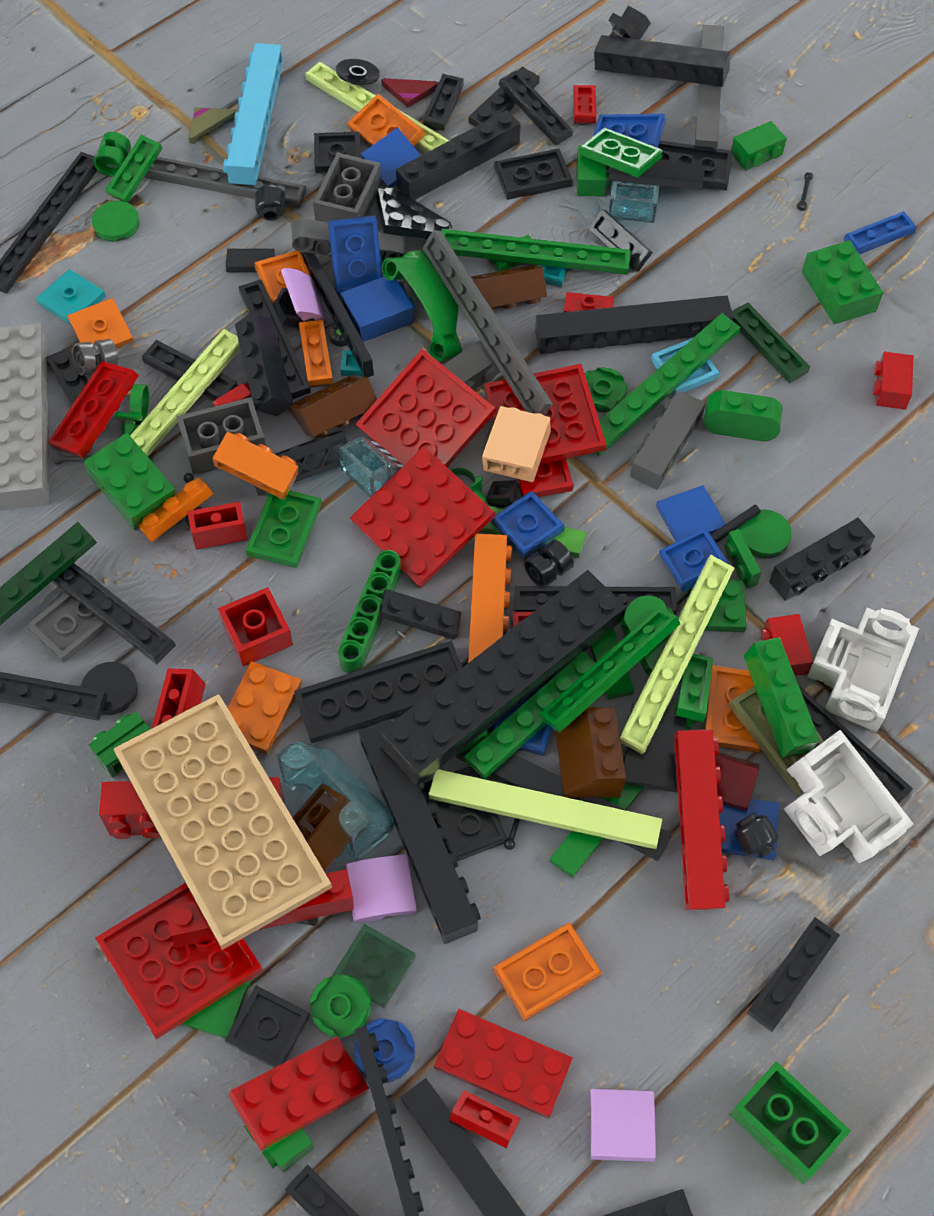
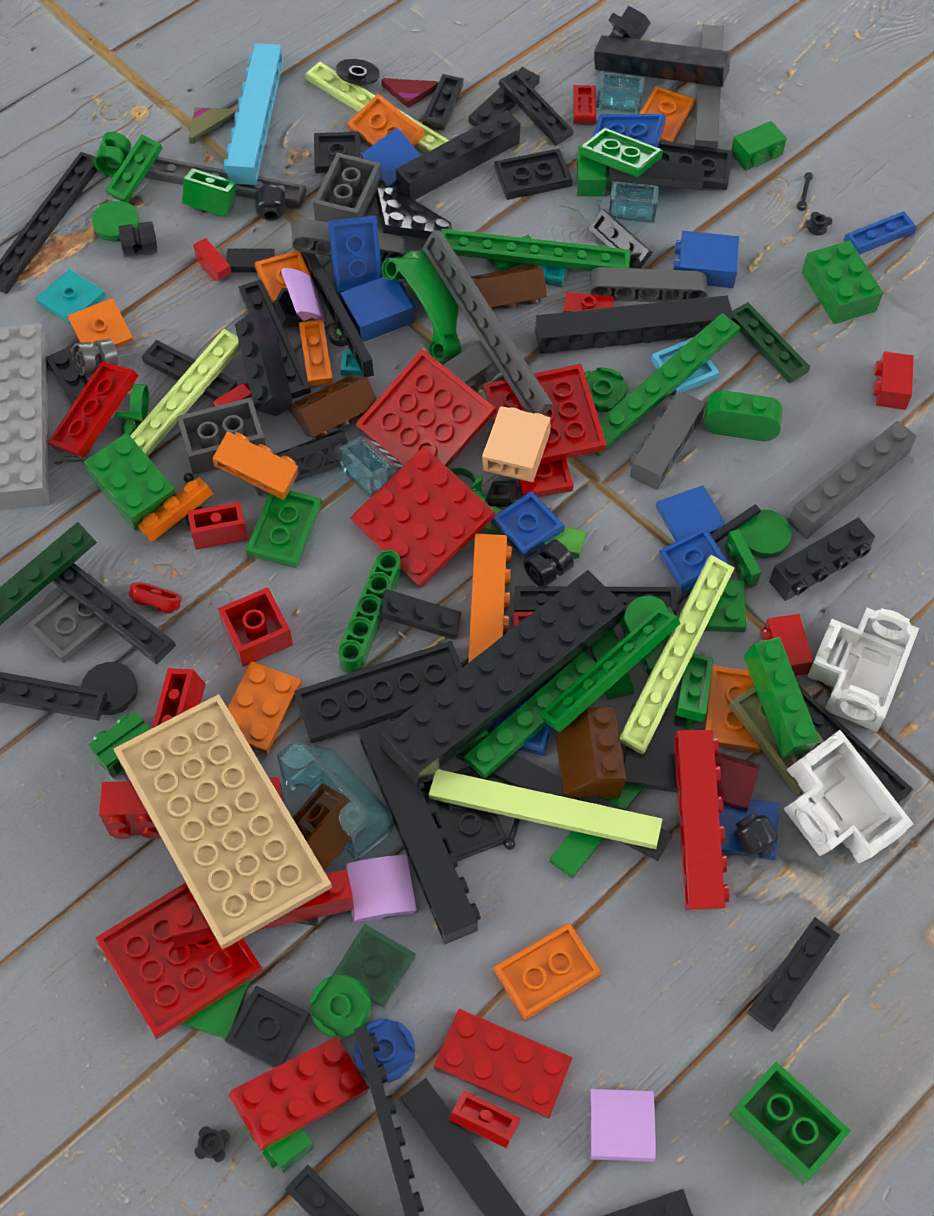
(138, 238): none -> black wheel
(149, 594): none -> red plate
(207, 1135): none -> black plate
(208, 192): none -> green brick
(211, 260): none -> red piece
(620, 92): none -> clear light blue slope
(648, 284): none -> dark grey beam
(674, 106): none -> orange tile
(710, 254): none -> blue brick
(818, 223): none -> black plate
(851, 479): none -> dark grey brick

